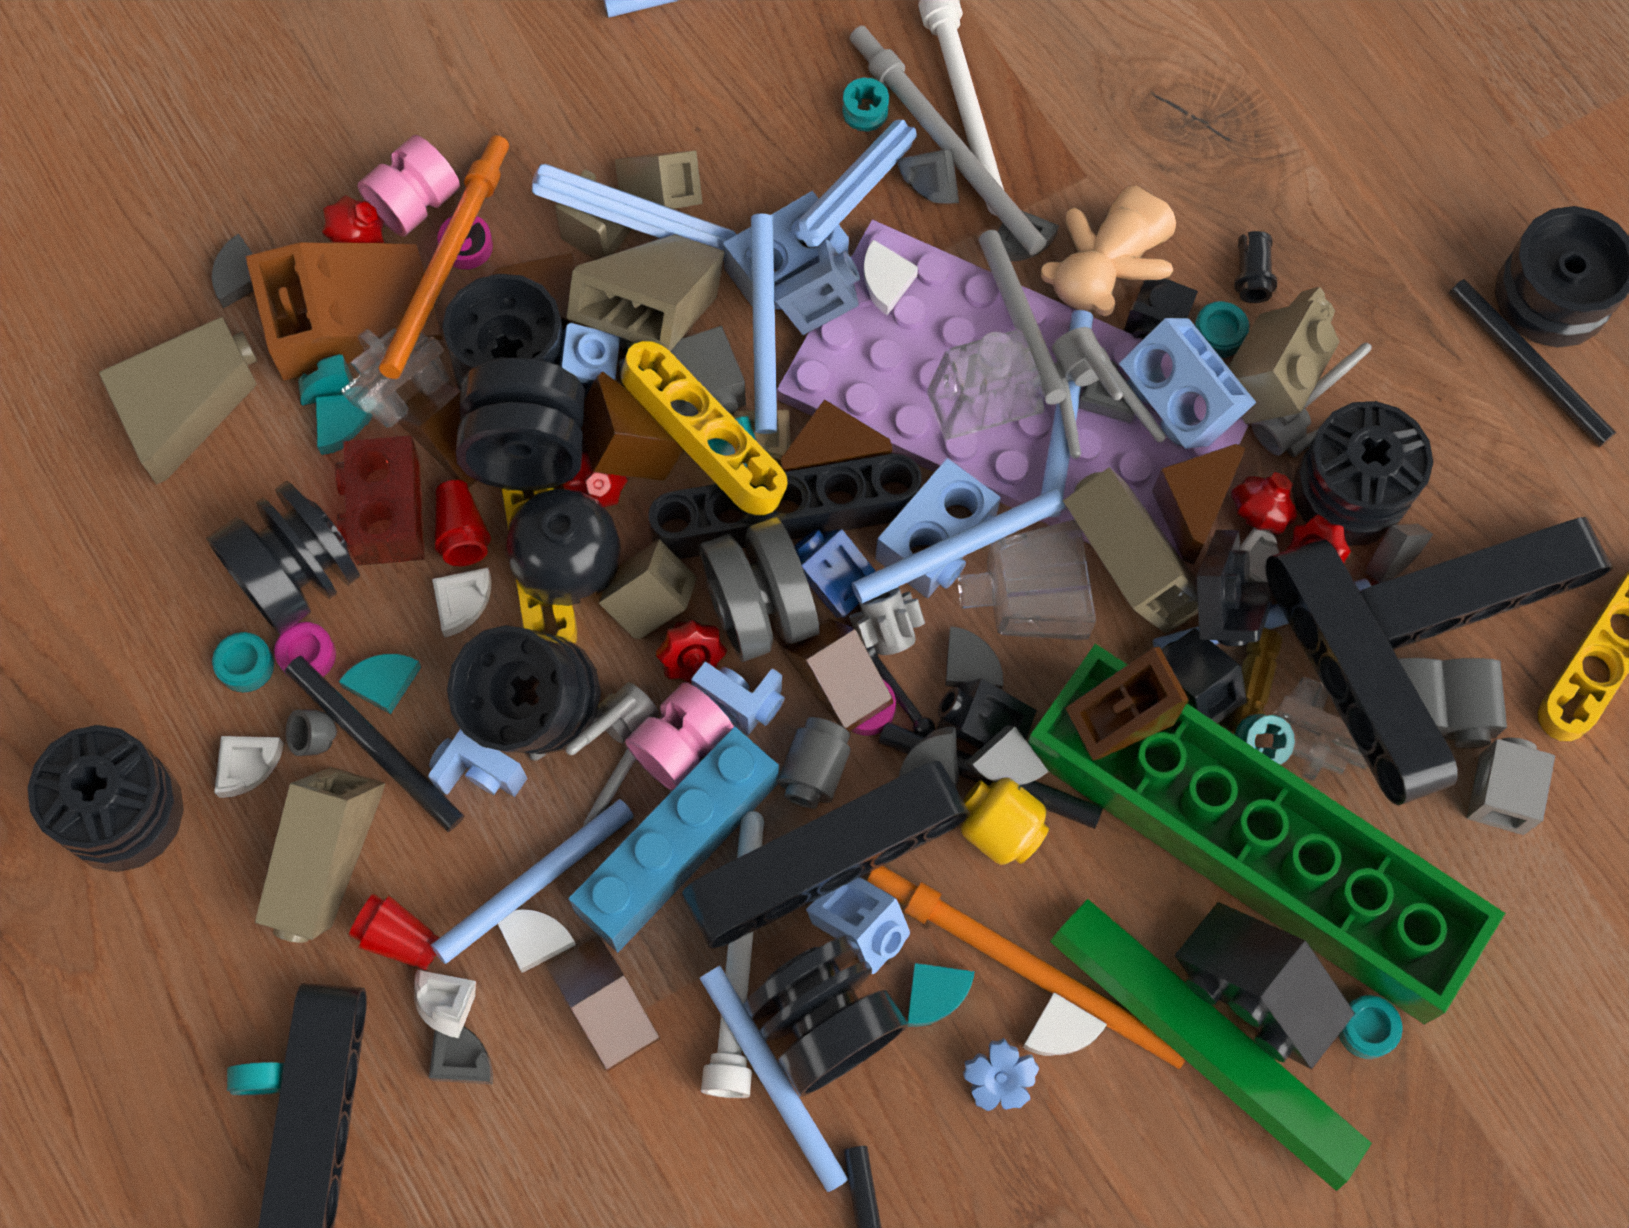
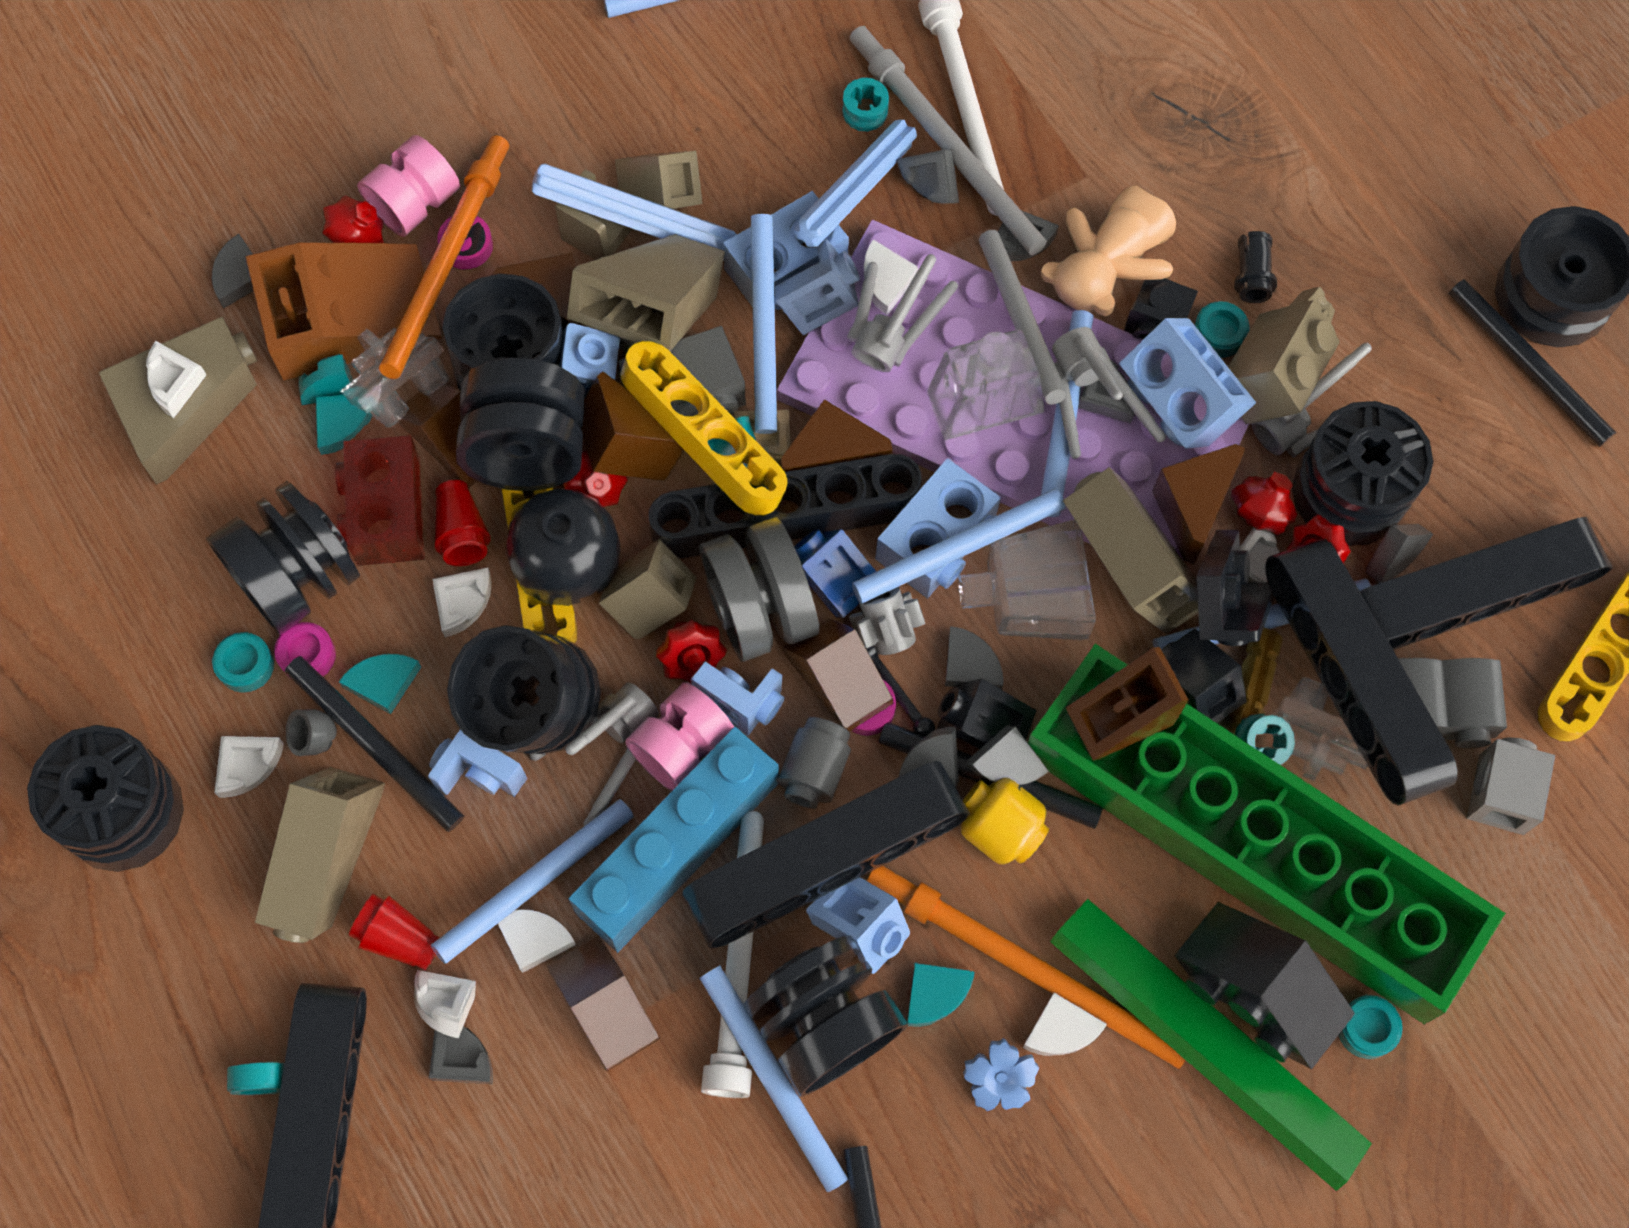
(171, 378): none -> white tile
(881, 341): none -> light grey plant

